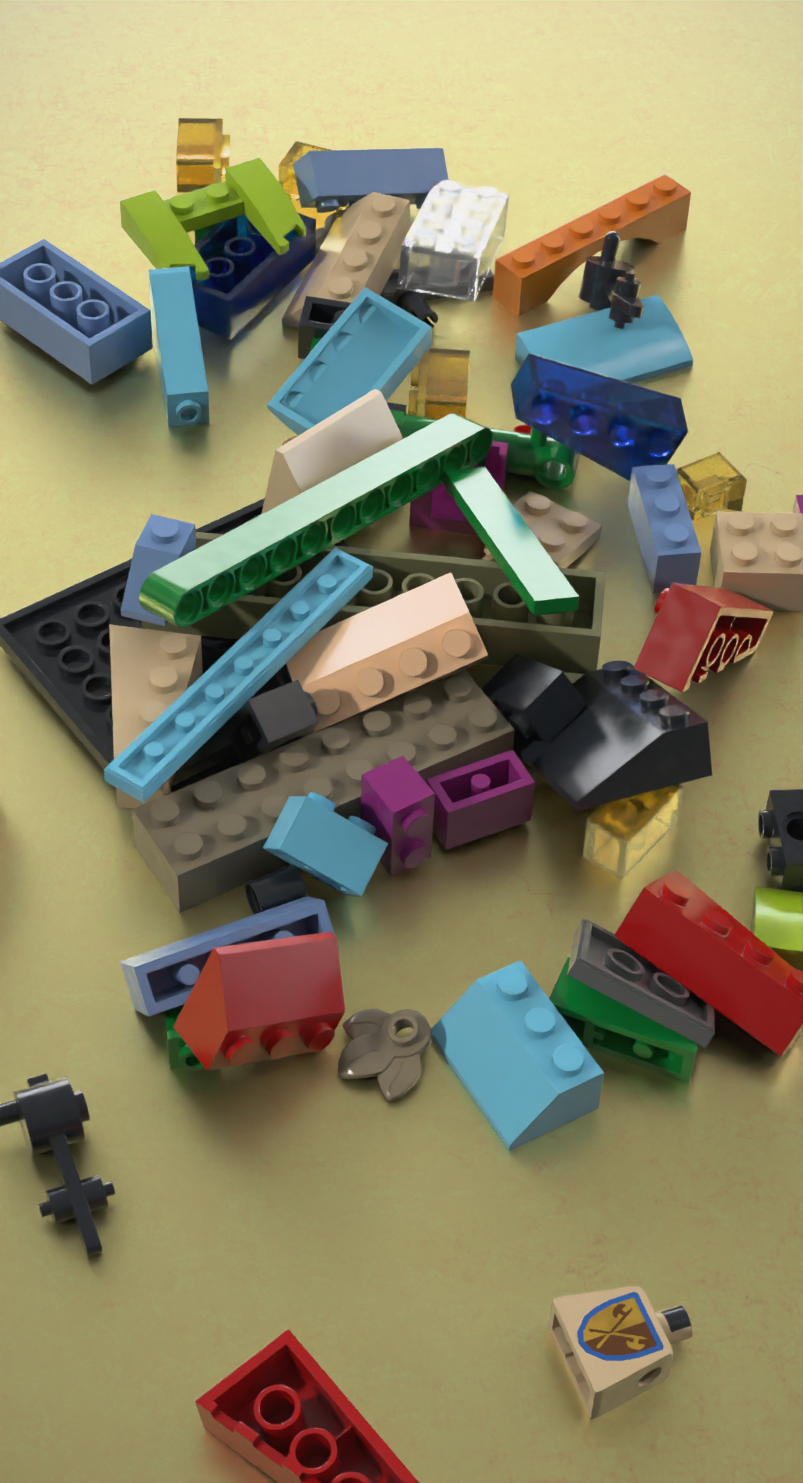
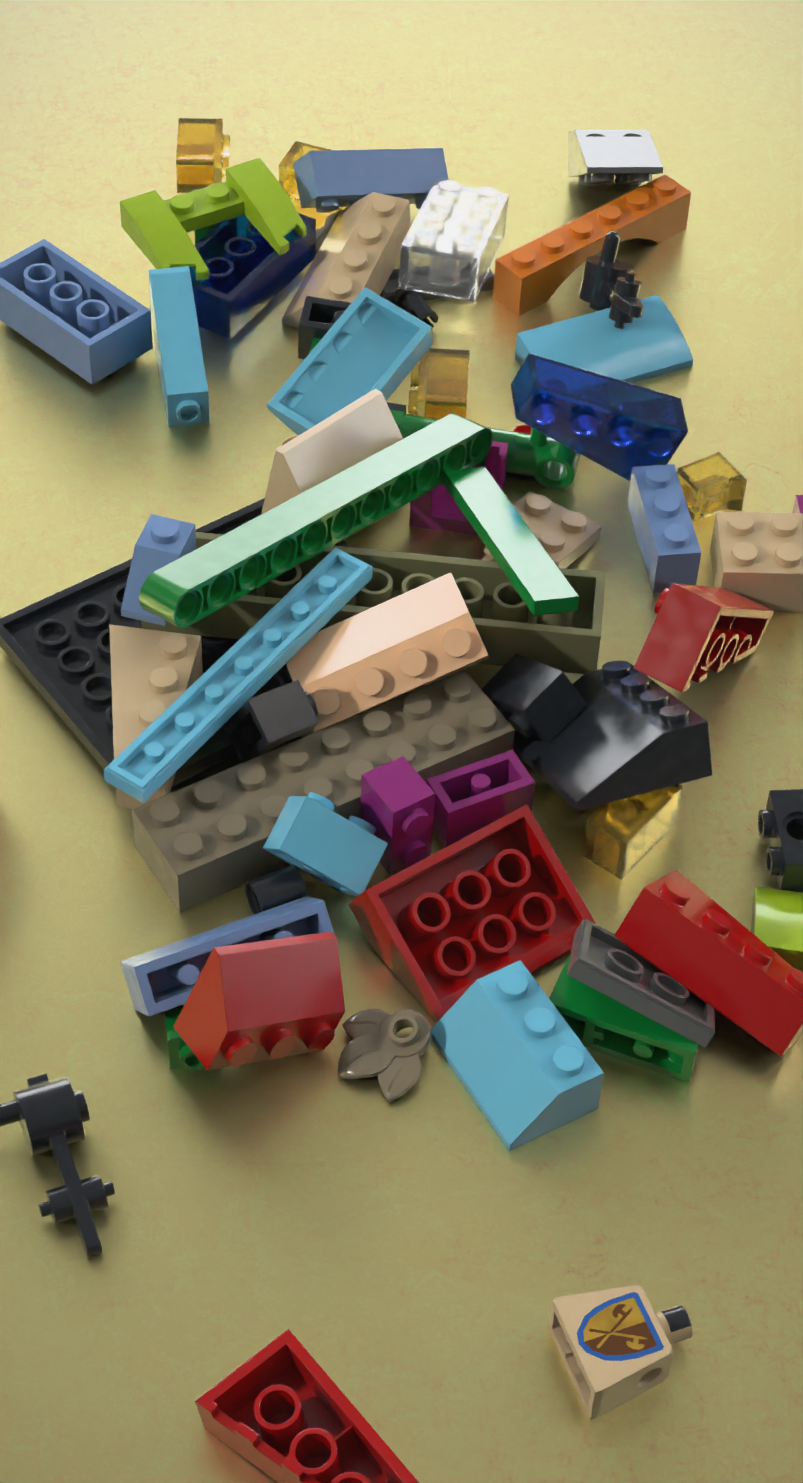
(473, 911): none -> red slope
(607, 154): none -> slope

